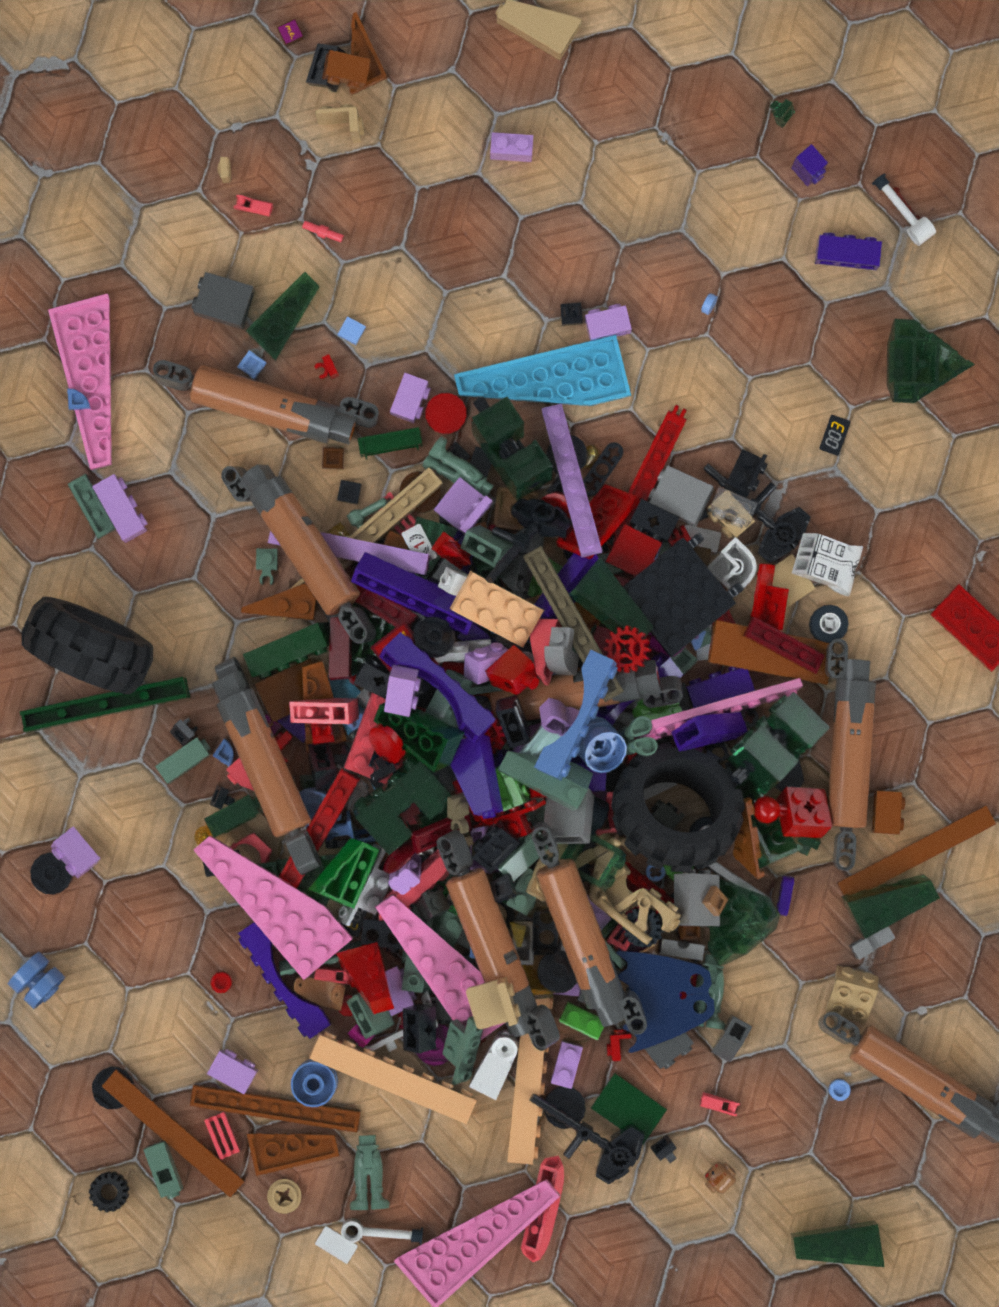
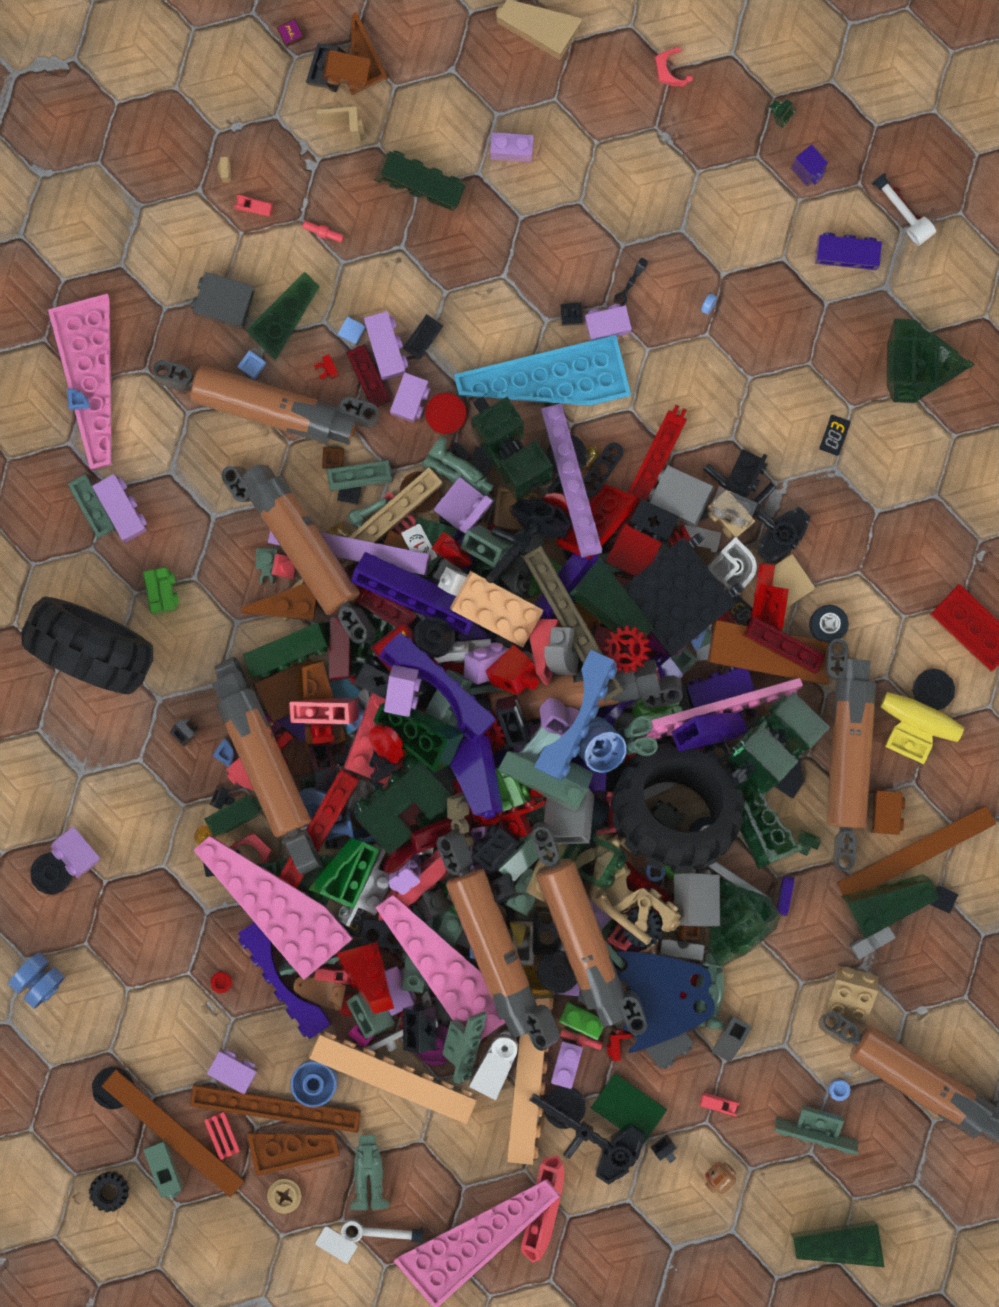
(104, 705): dark green tile -> none
(160, 590): none -> bright green brick
(184, 760): sand green brick -> none
(283, 567): none -> coral plate
(359, 475): none -> sand green tile
(368, 376): none -> dark red tile
(386, 345): none -> lavender brick
(390, 442): dark green container -> none
(420, 180): none -> clear green wedge
(423, 336): none -> black tile
(493, 1003): tan bracket -> none
(581, 1039): none -> coral bar
(641, 265): none -> black piece
(663, 74): none -> coral helmet
(715, 900): medium nougat tile -> none
(741, 611): none -> black sticker
(747, 842): dark orange wing -> none
(801, 812): red brick -> none
(818, 1128): none -> sand green bracket
(827, 562): white piece -> none
(917, 726): none -> light yellow plate
(934, 688): none -> black tile
(946, 900): none -> black tile

